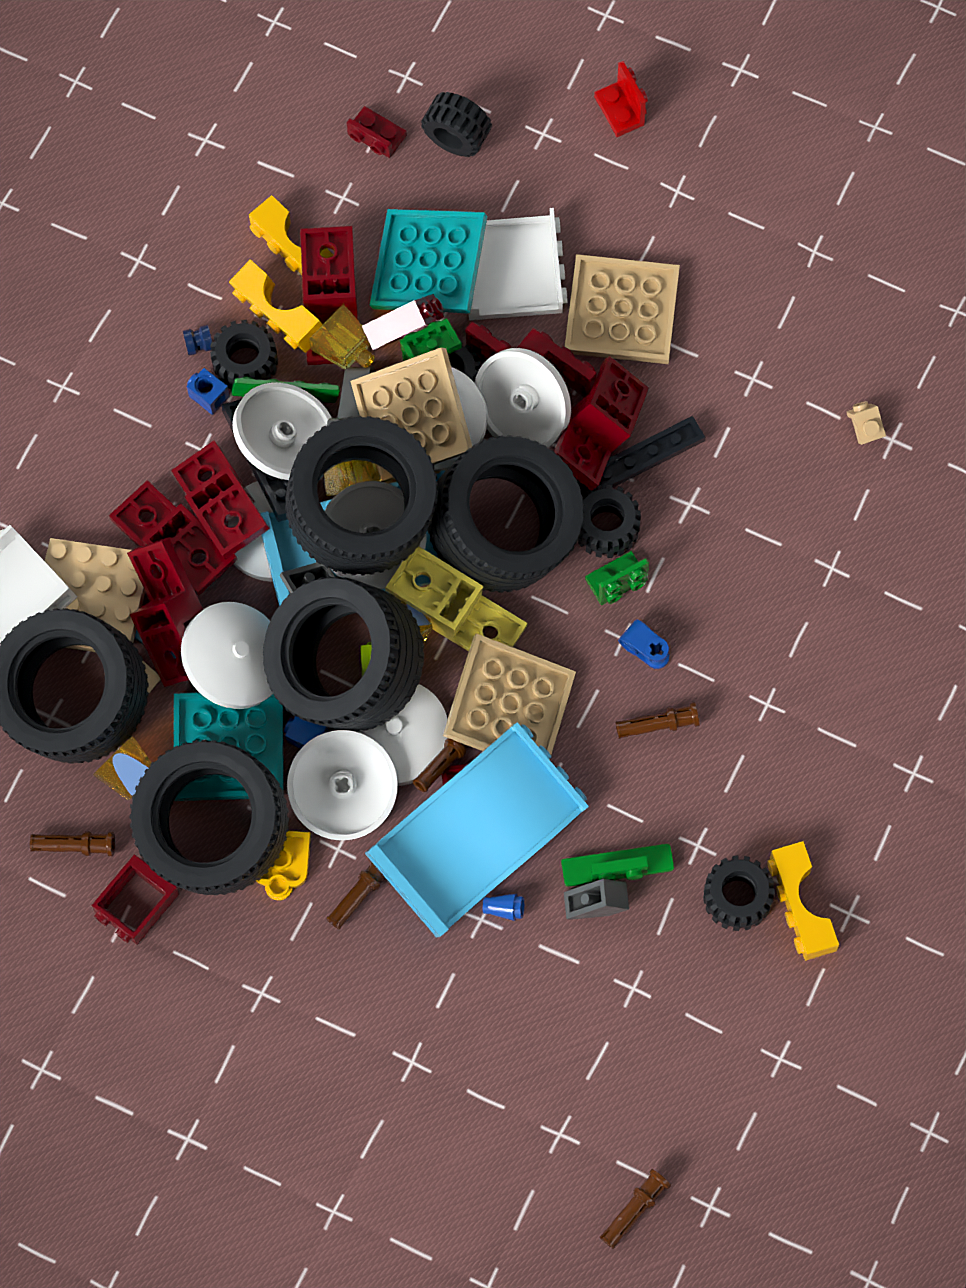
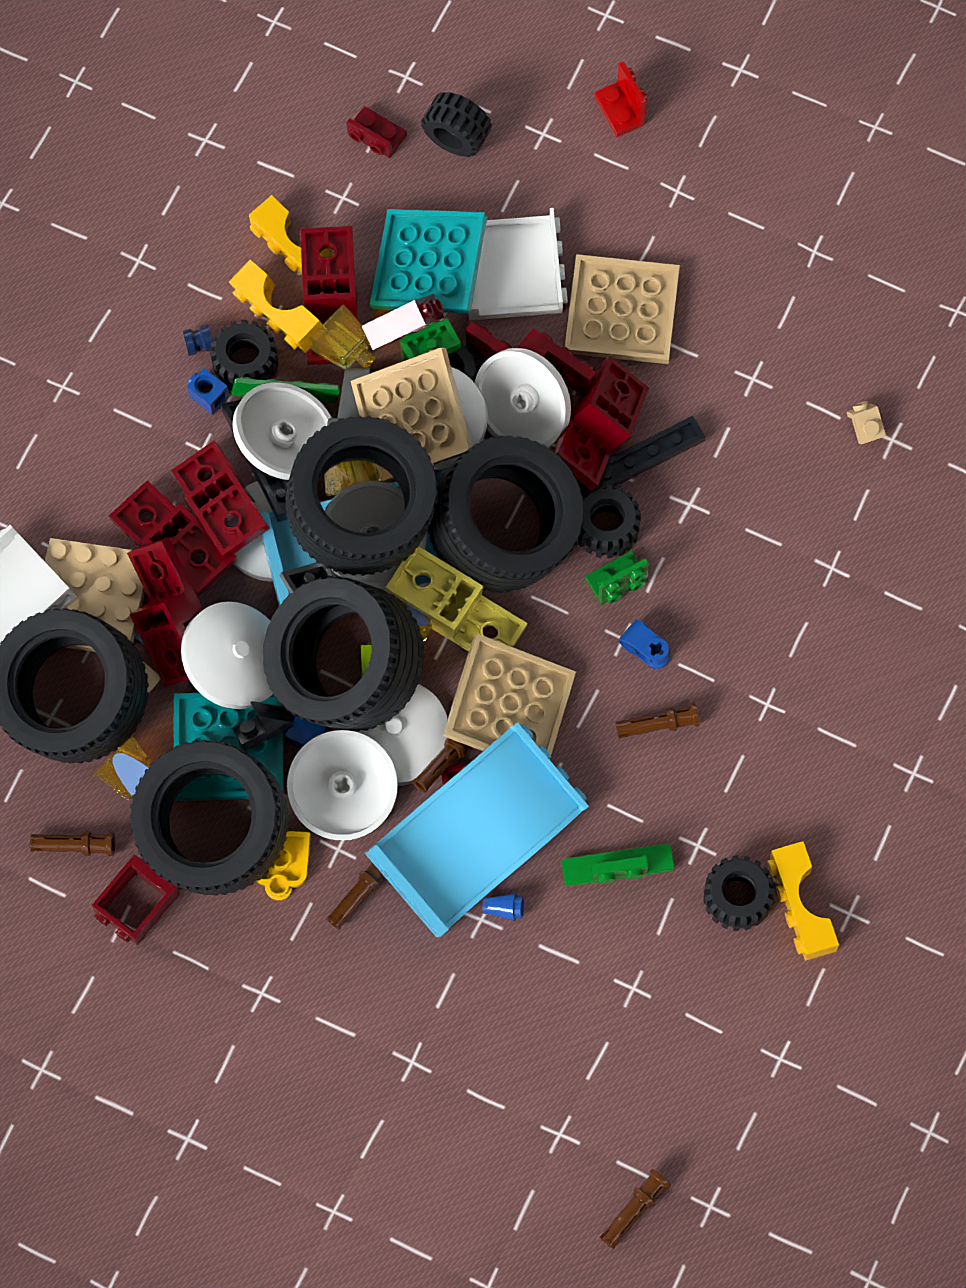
(267, 723): none -> black slope
(596, 899): dark grey slope -> none

